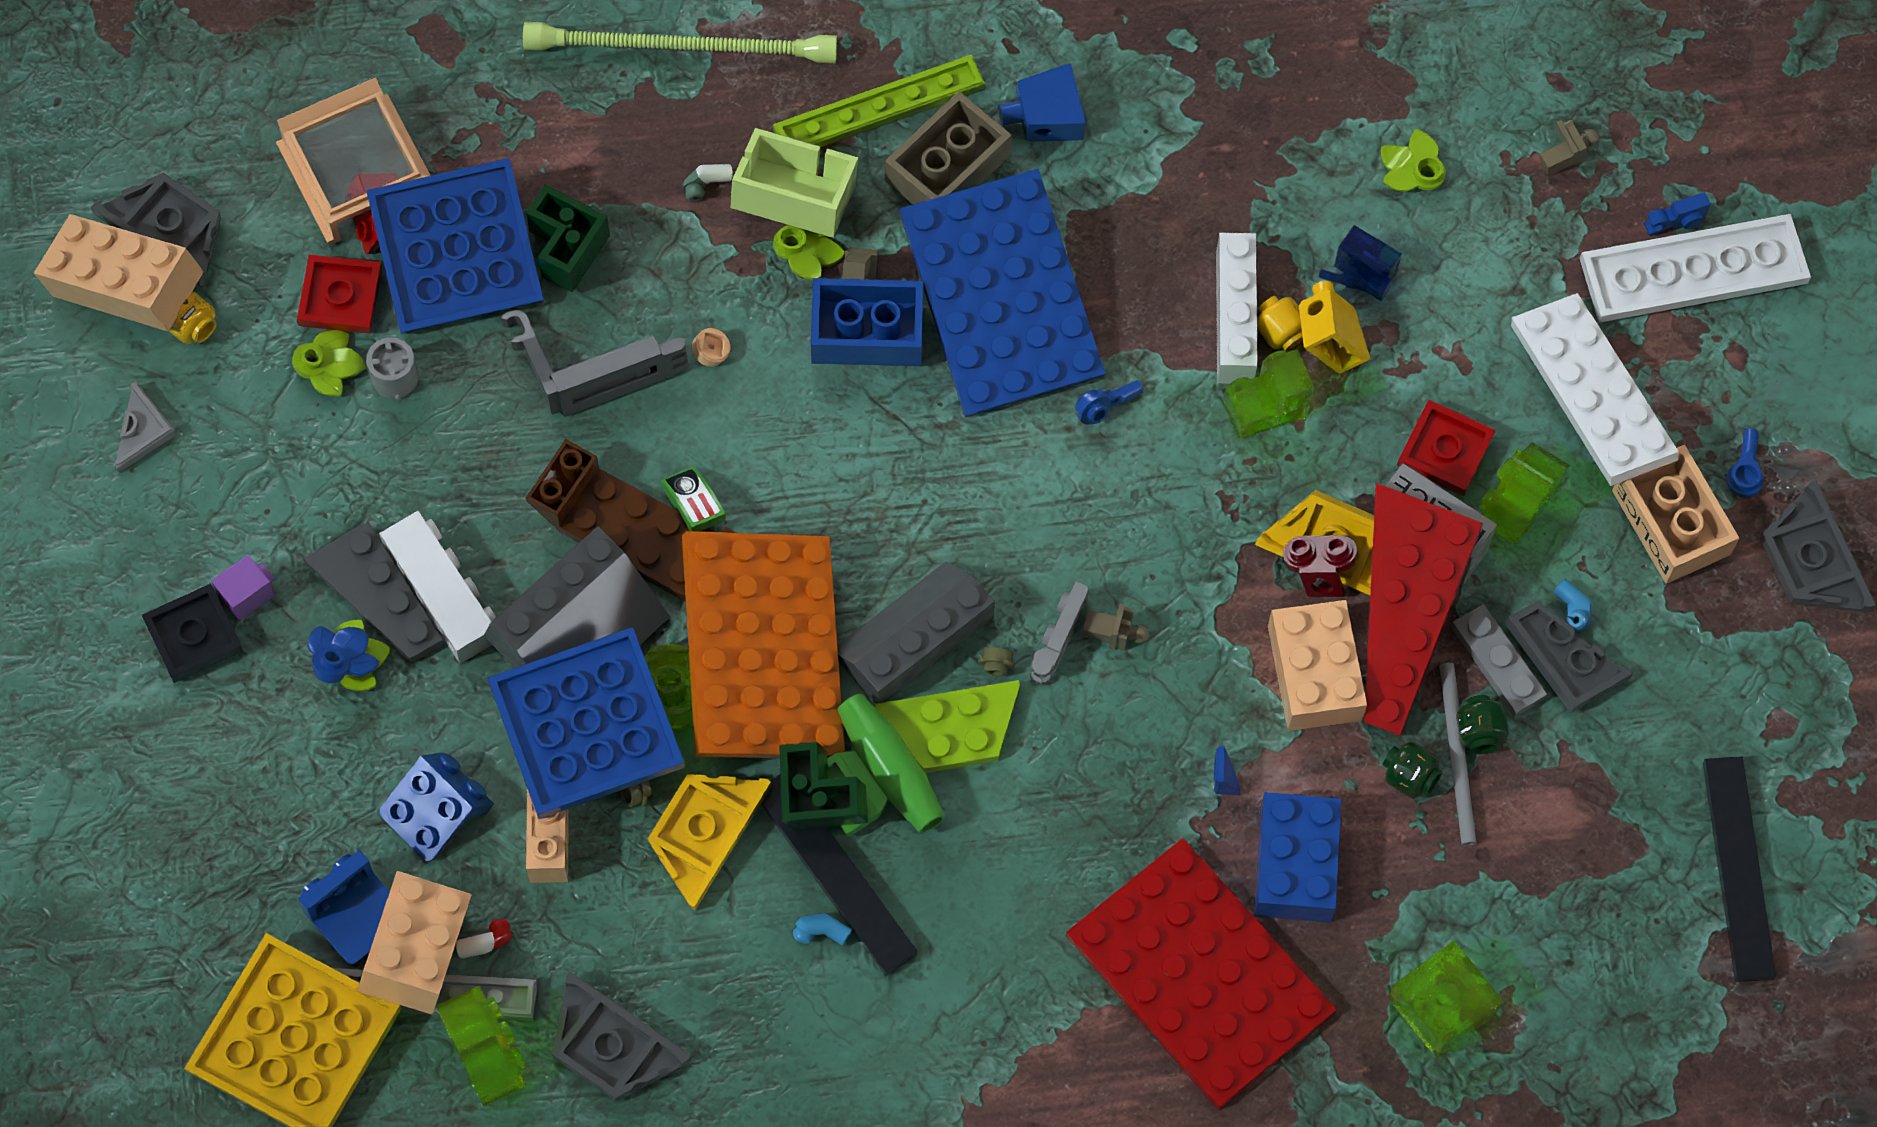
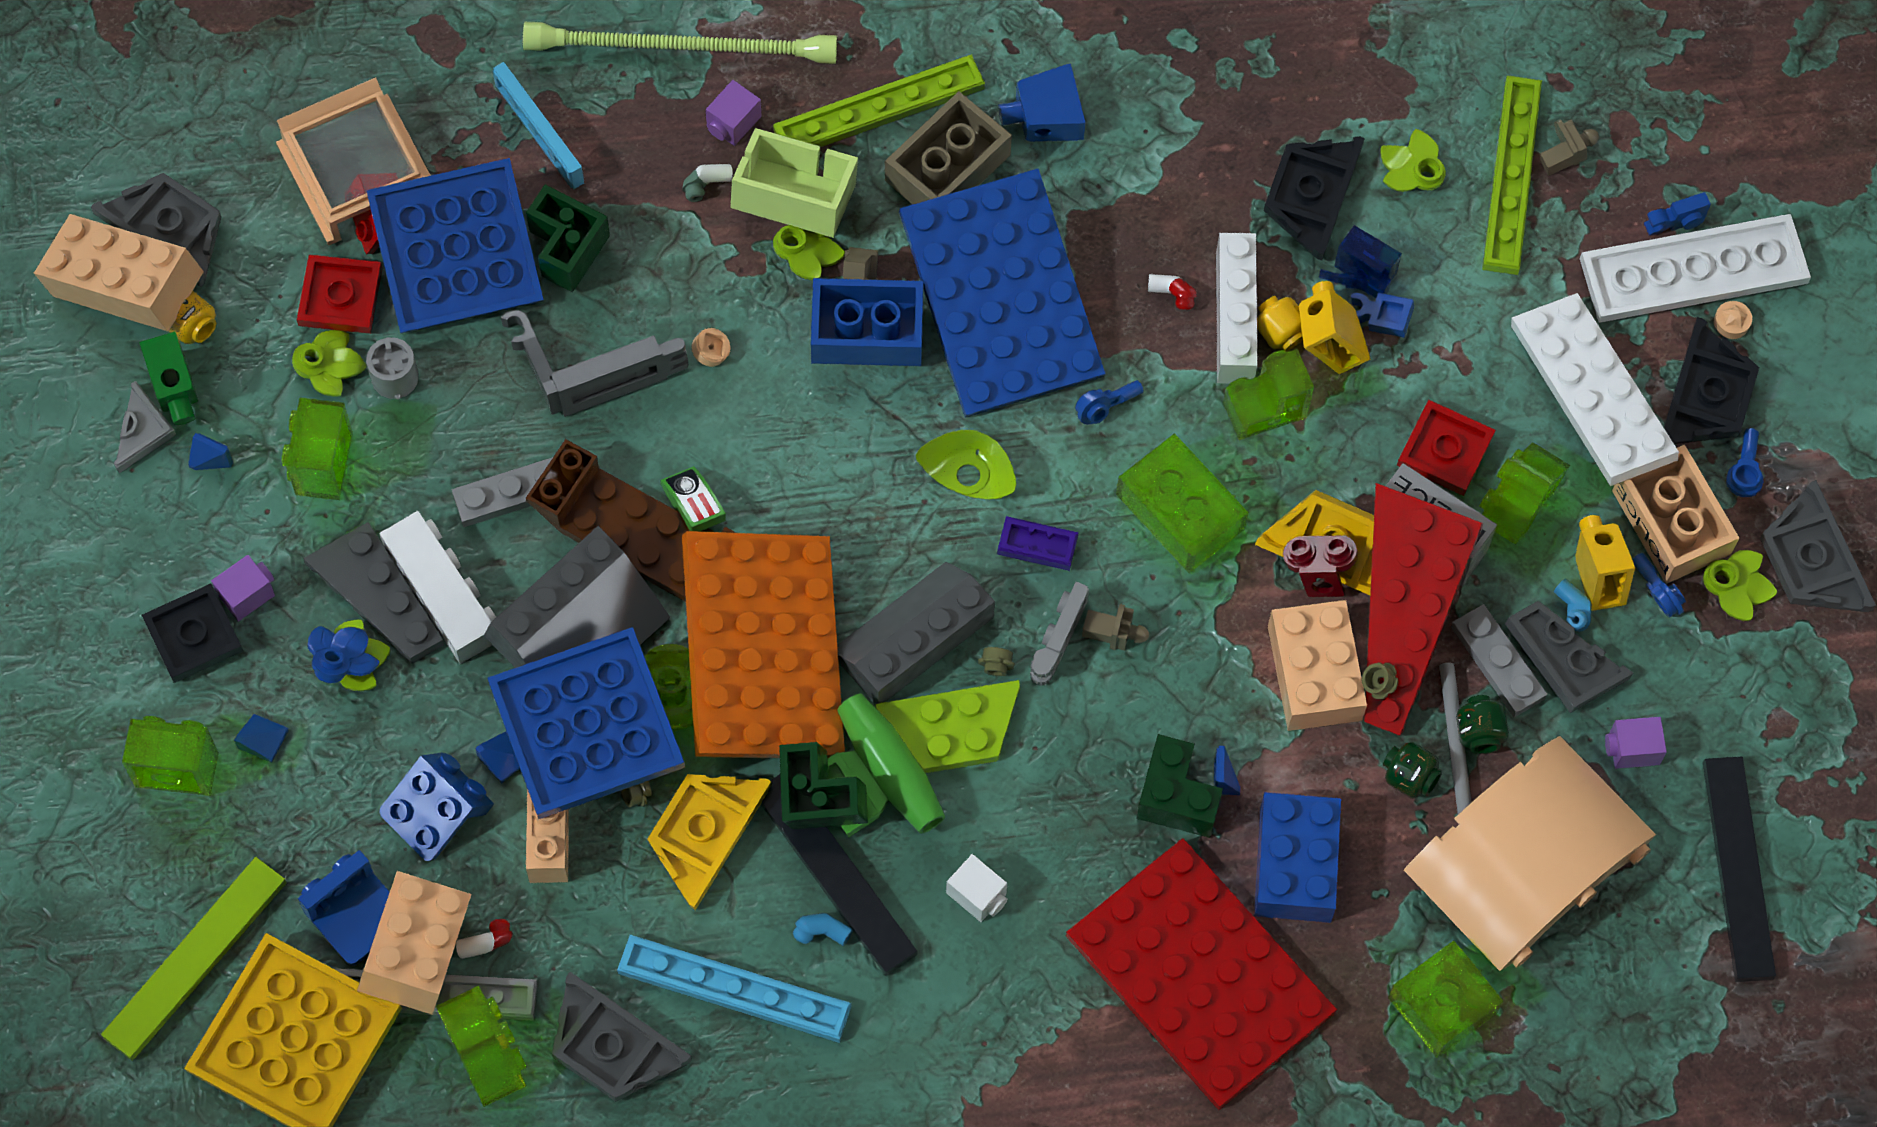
(169, 368): none -> green torso
(170, 756): none -> clear neon green brick
(193, 958): none -> lime tile
(208, 454): none -> blue slope
(261, 737): none -> blue slope
(318, 448): none -> clear neon green brick
(497, 494): none -> light grey plate
(498, 757): none -> blue slope
(538, 126): none -> medium azure tile
(733, 113): none -> medium lavender brick
(734, 988): none -> medium azure tile
(951, 451): none -> lime piece
(977, 889): none -> white brick
(1037, 543): none -> dark purple plate
(1173, 799): none -> dark green brick
(1176, 286): none -> arm
(1181, 503): none -> clear neon green brick
(1312, 190): none -> black wing
(1373, 675): none -> olive plate
(1385, 315): none -> blue plate
(1512, 175): none -> lime tile
(1529, 852): none -> light nougat panel
(1603, 563): none -> yellow torso
(1636, 742): none -> medium lavender brick
(1667, 597): none -> blue plate
(1710, 389): none -> black wing
(1733, 319): none -> light nougat tile
(1744, 585): none -> lime plate

